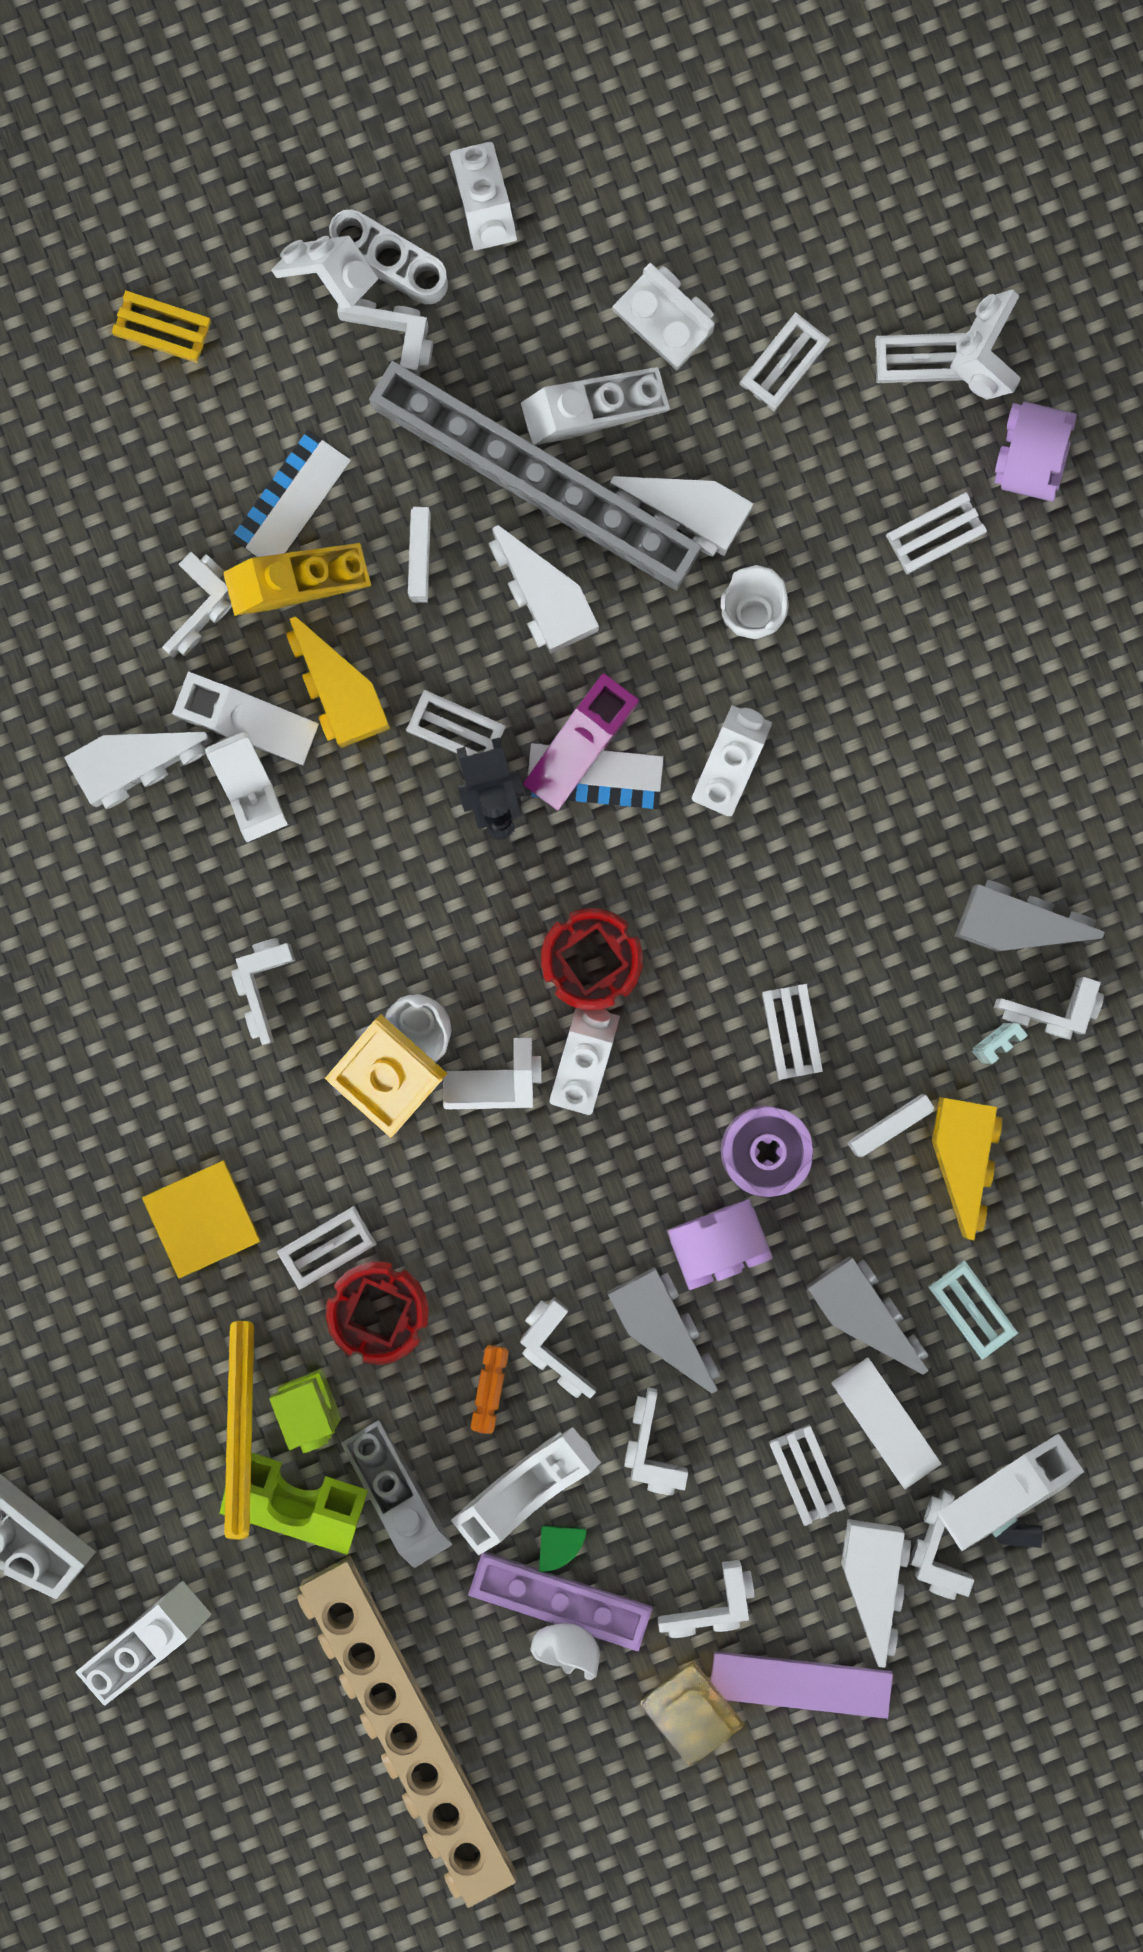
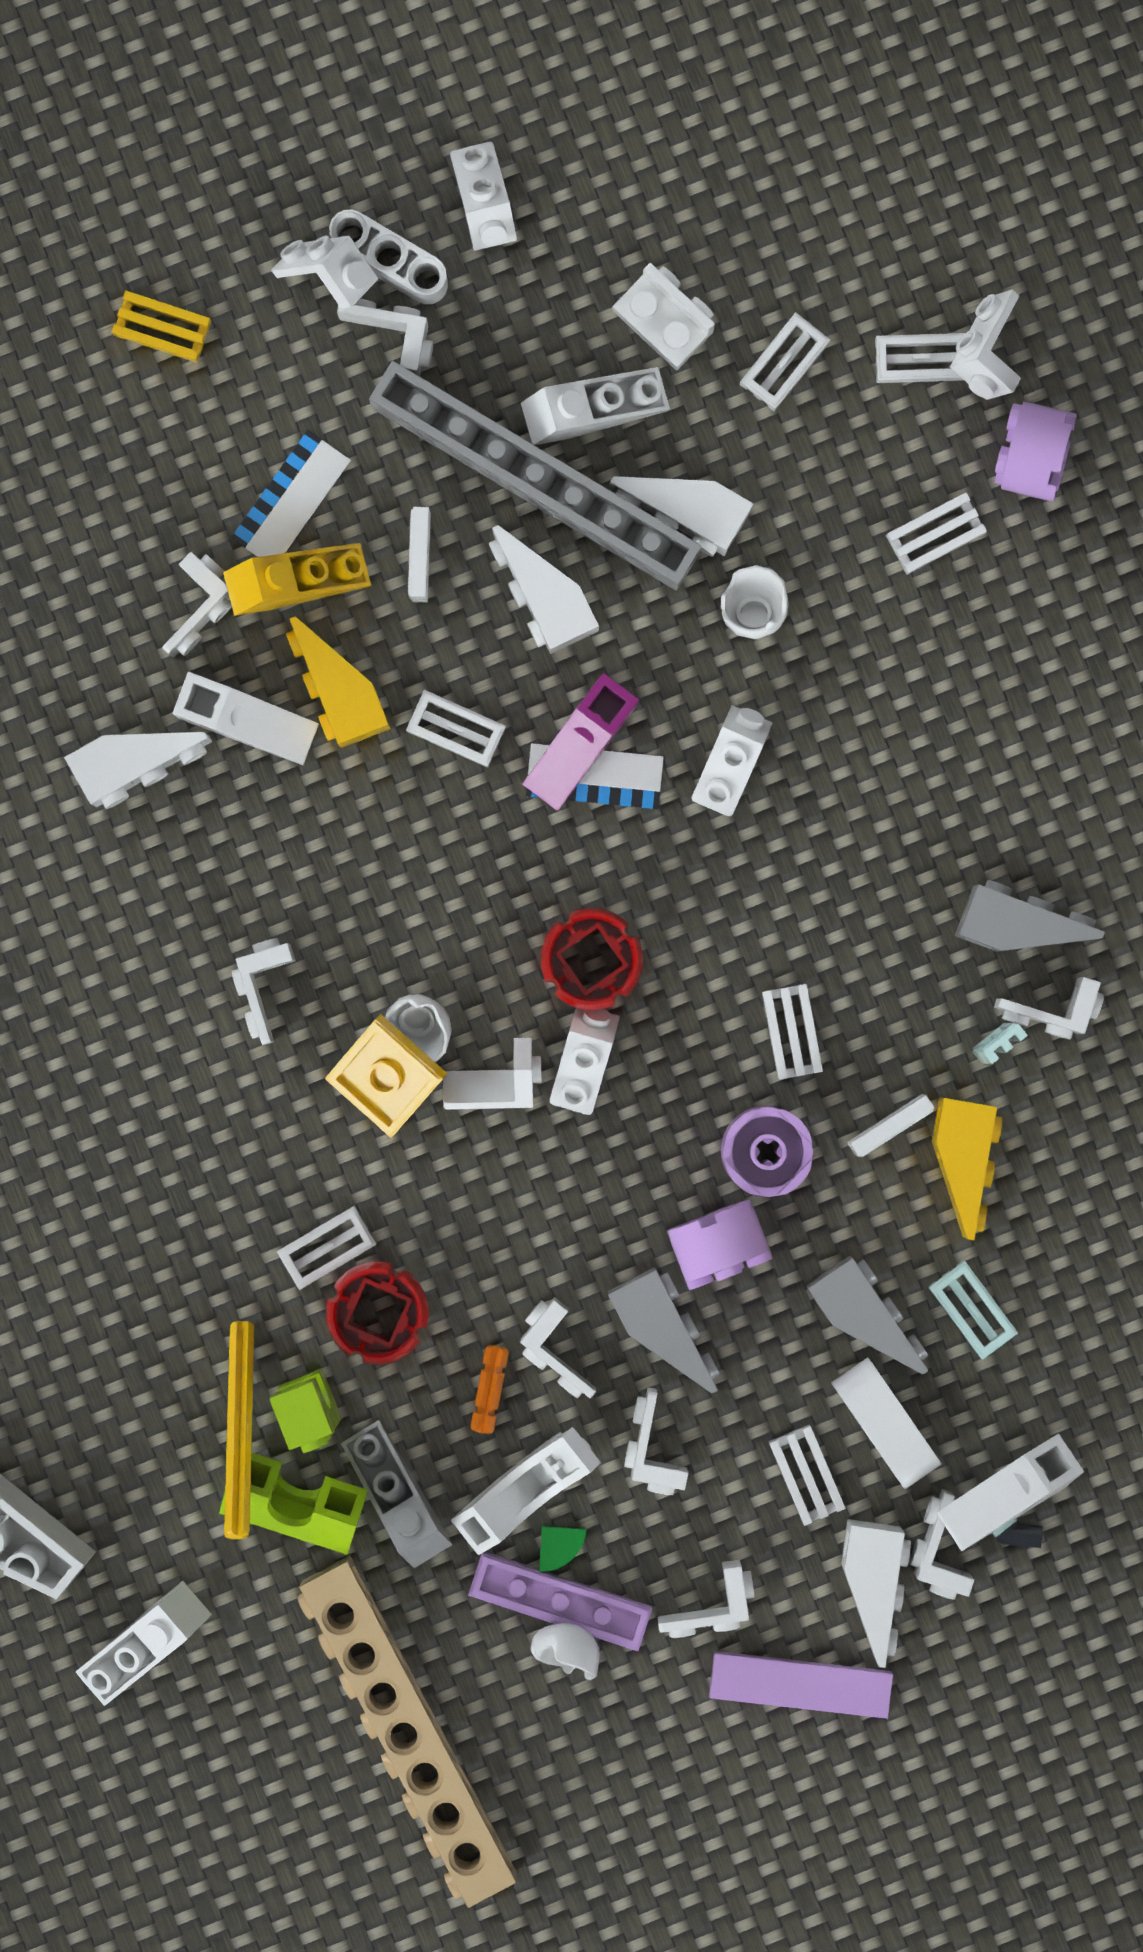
(201, 1219): yellow tile -> none
(246, 786): white bracket -> none
(490, 790): black hinge -> none
(691, 1713): clear yellow piece -> none

